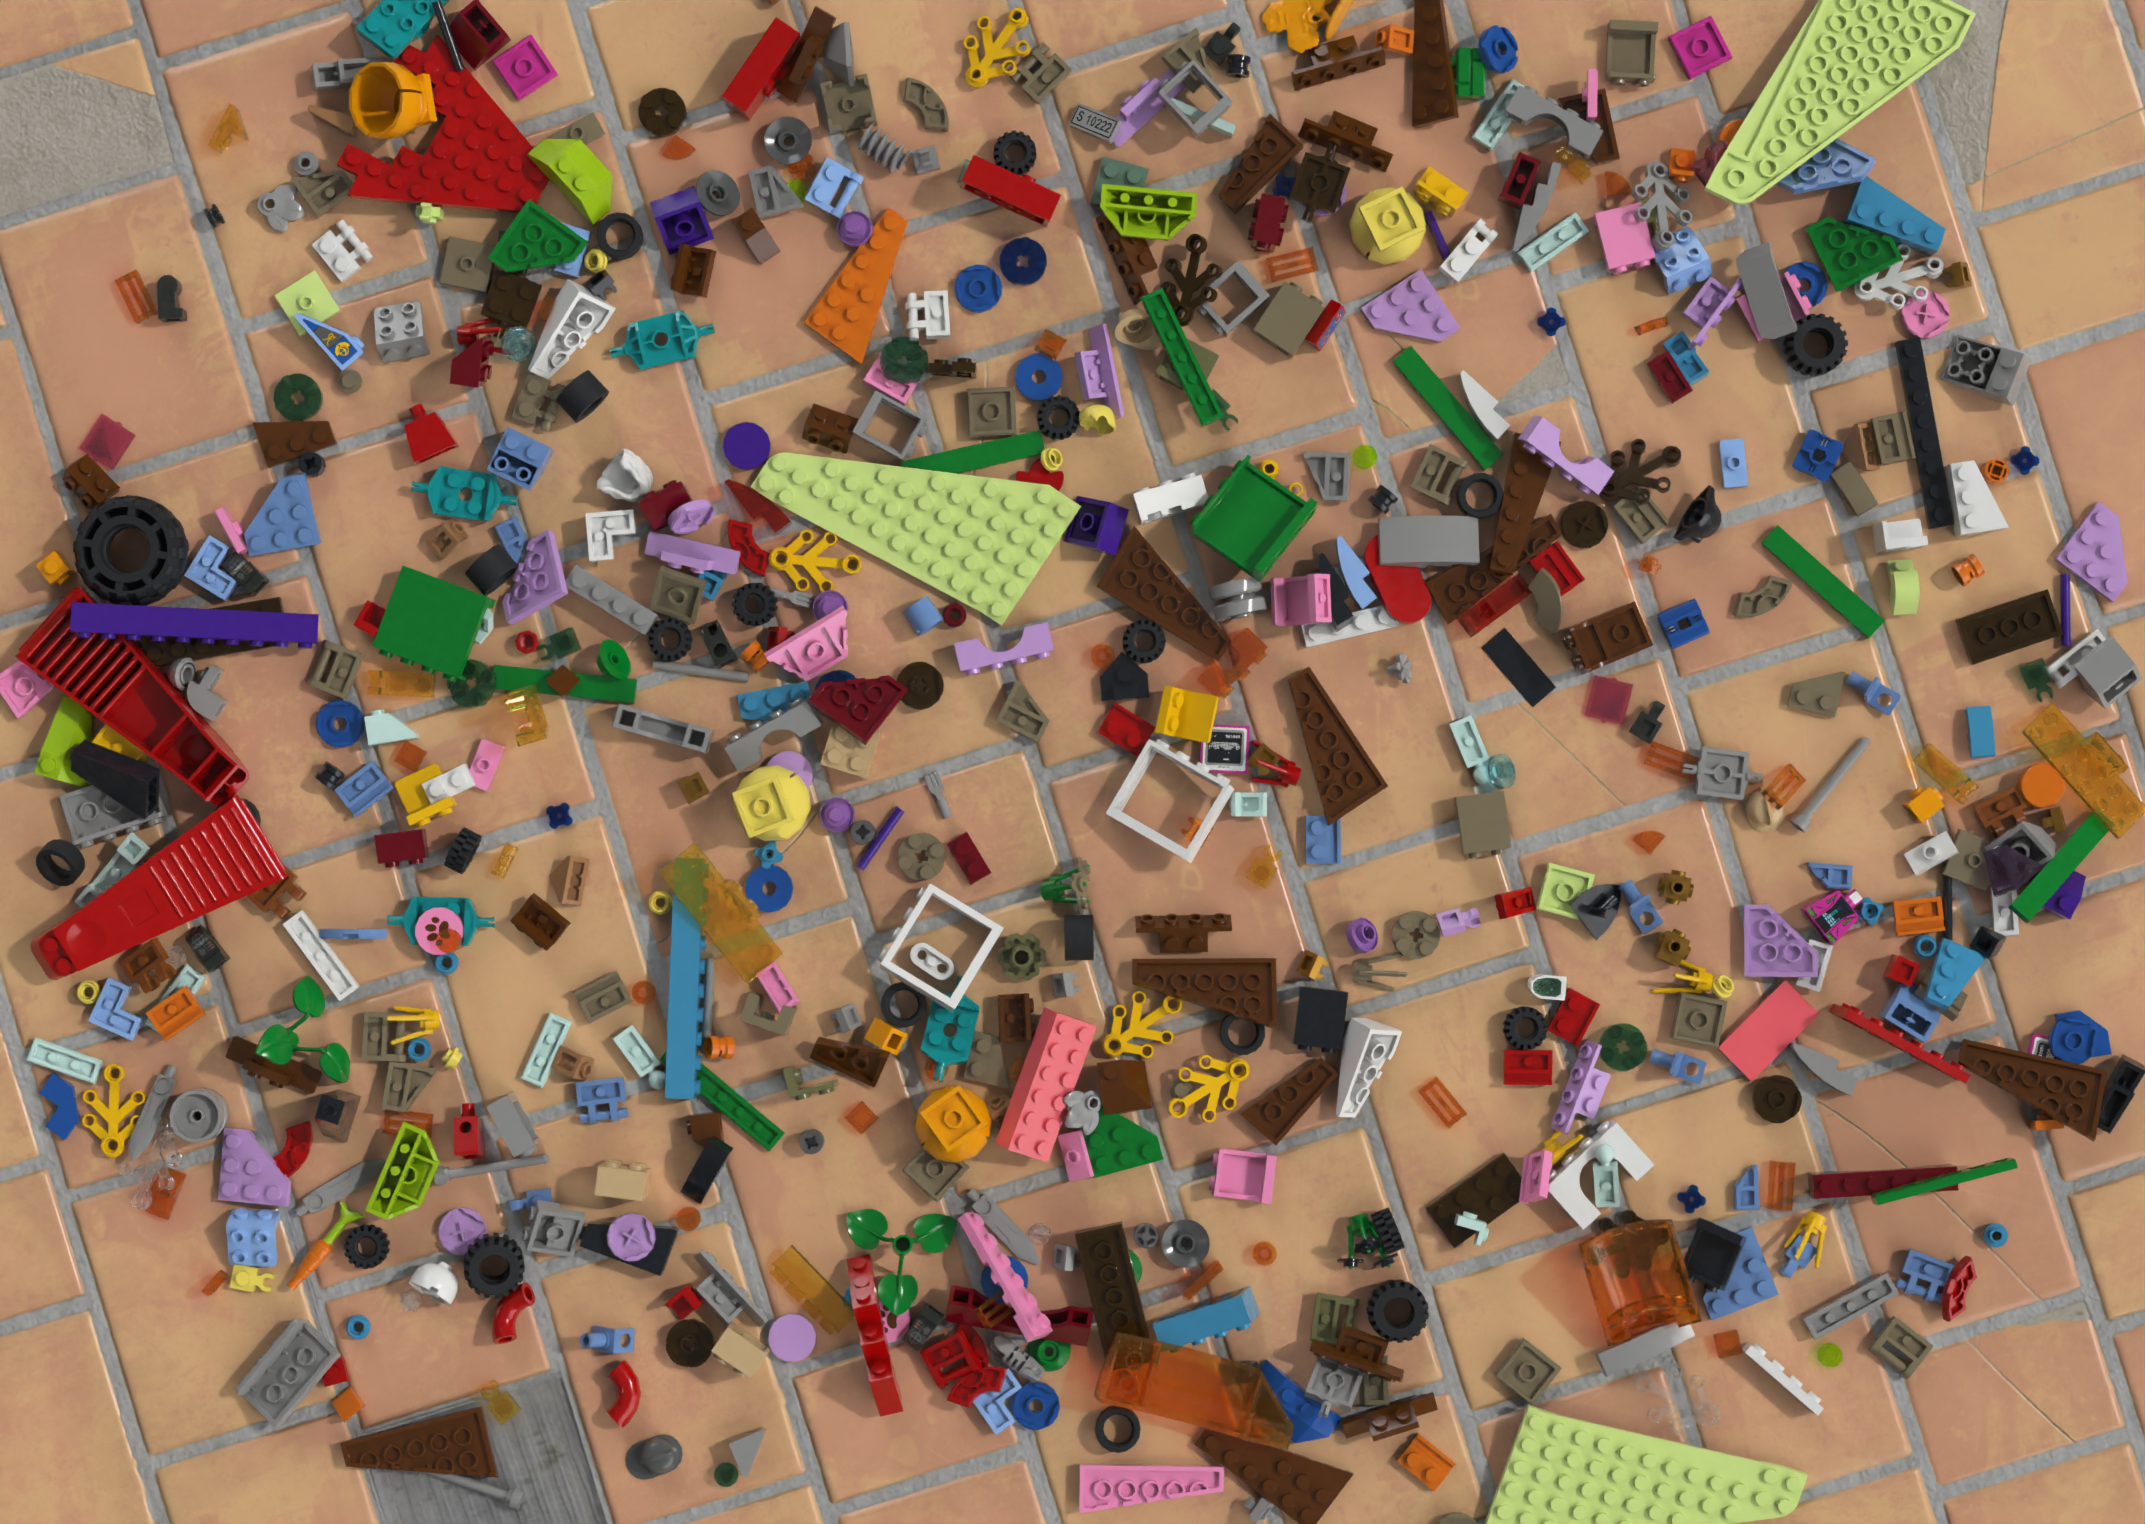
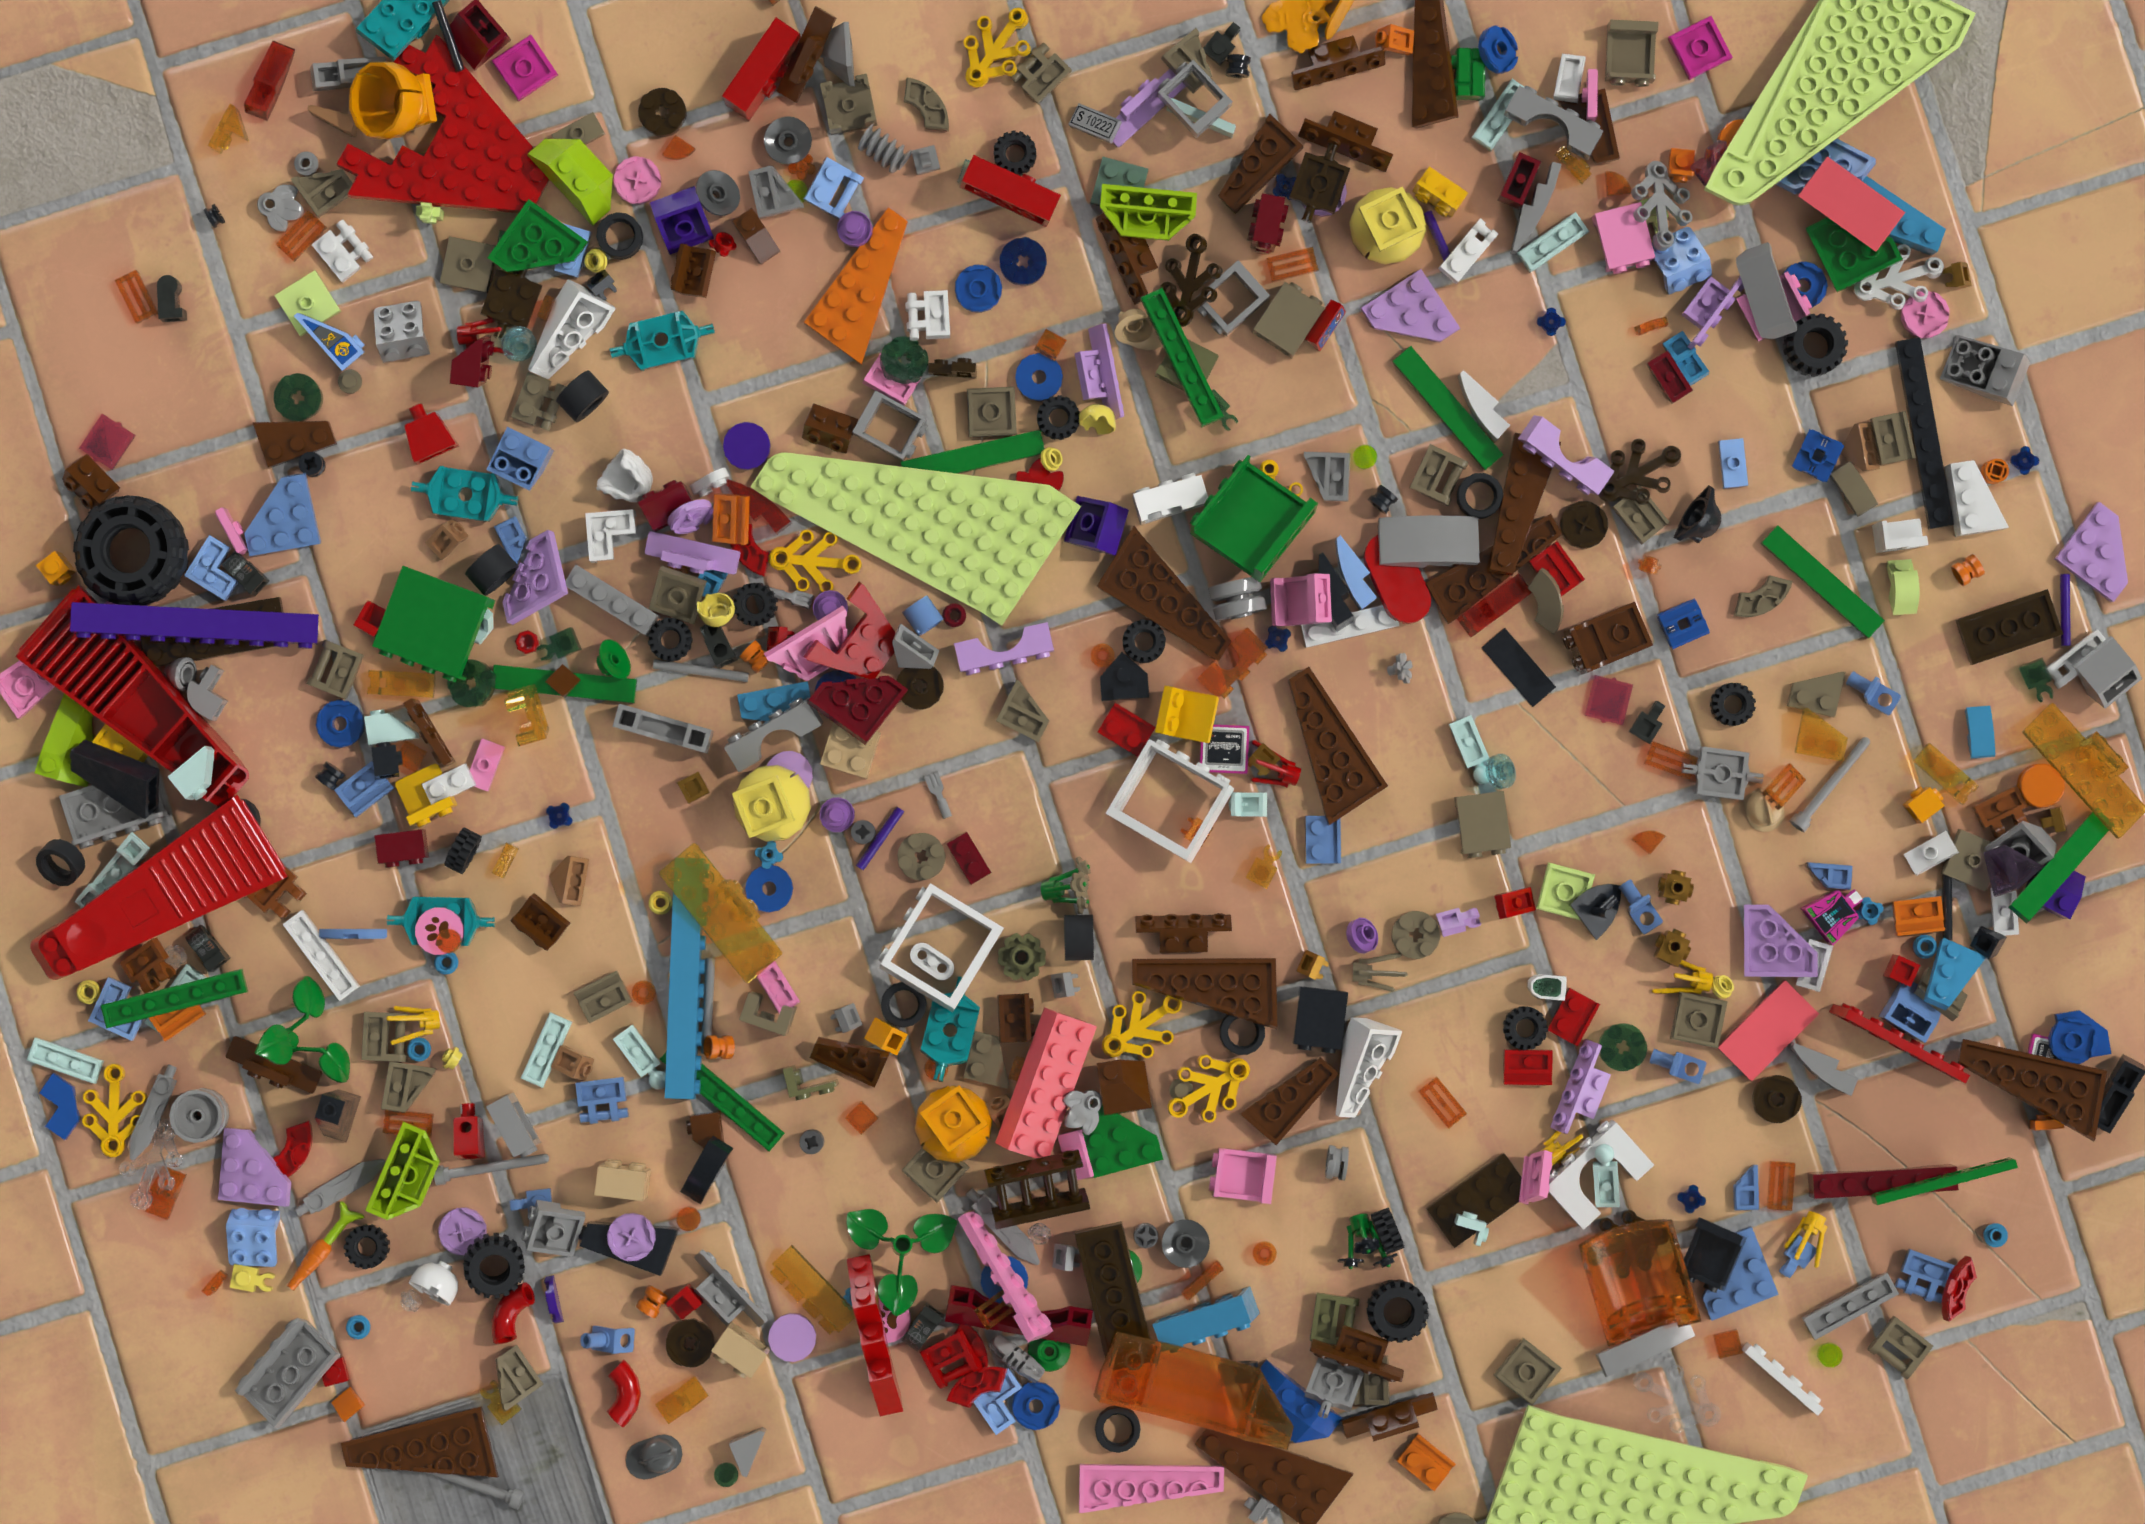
(174, 998): none -> green tile
(195, 774): none -> light aqua slope
(269, 80): none -> clear red slope
(297, 226): none -> clear orange tile
(386, 760): none -> black brick
(429, 732): none -> reddish brown wing
(515, 1377): none -> dark tan wing
(553, 1300): none -> dark purple tile
(637, 180): none -> bright pink tile
(652, 1301): none -> orange wheel
(682, 1400): none -> clear yellow slope
(712, 480): none -> white plate
(716, 609): none -> light yellow hair
(723, 244): none -> red plate
(730, 519): none -> orange plate
(867, 645): none -> wing
(912, 650): none -> light grey slope
(1043, 1207): none -> dark brown fence
(1282, 643): none -> clear blue plate
(1333, 1162): none -> light grey wheel
(1569, 78): none -> white tile
(1718, 704): none -> black tyre
(1819, 738): none -> clear yellow wing
(1851, 204): none -> coral tile

